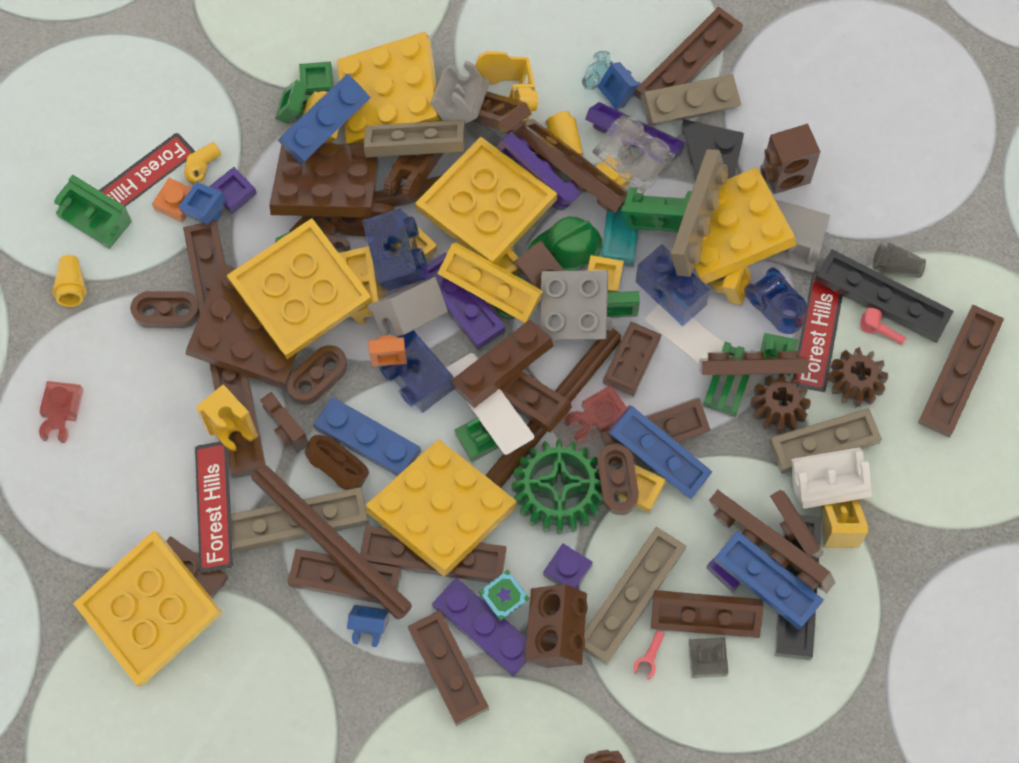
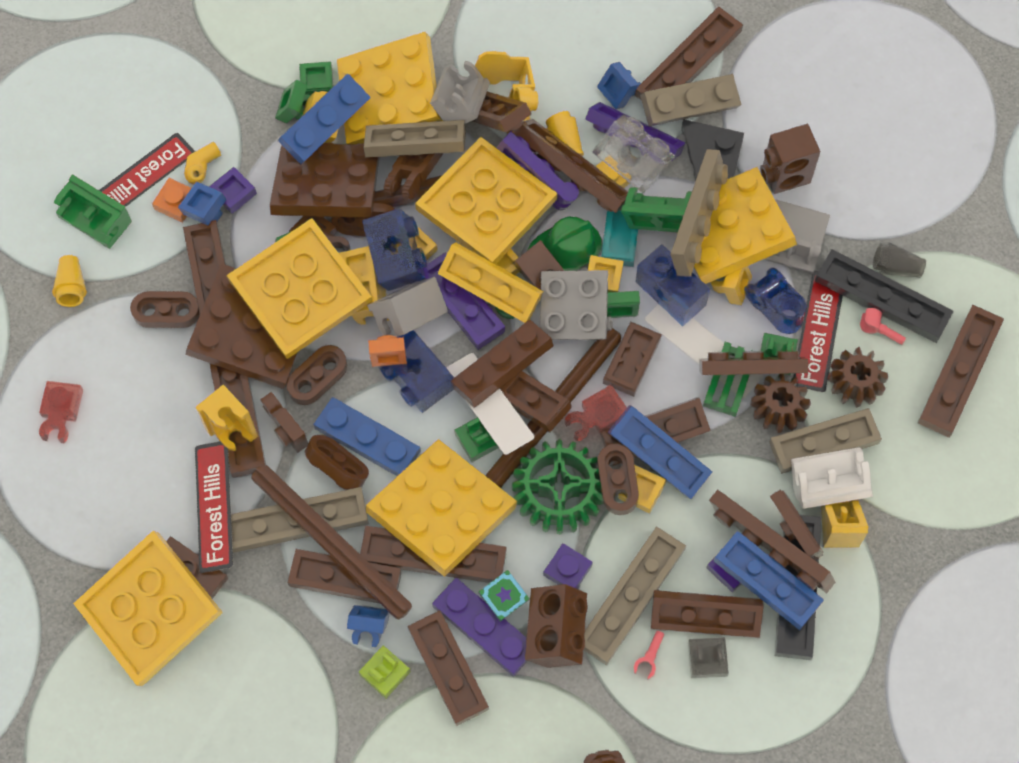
(384, 671): none -> lime tile
(596, 70): clear light blue arm -> none

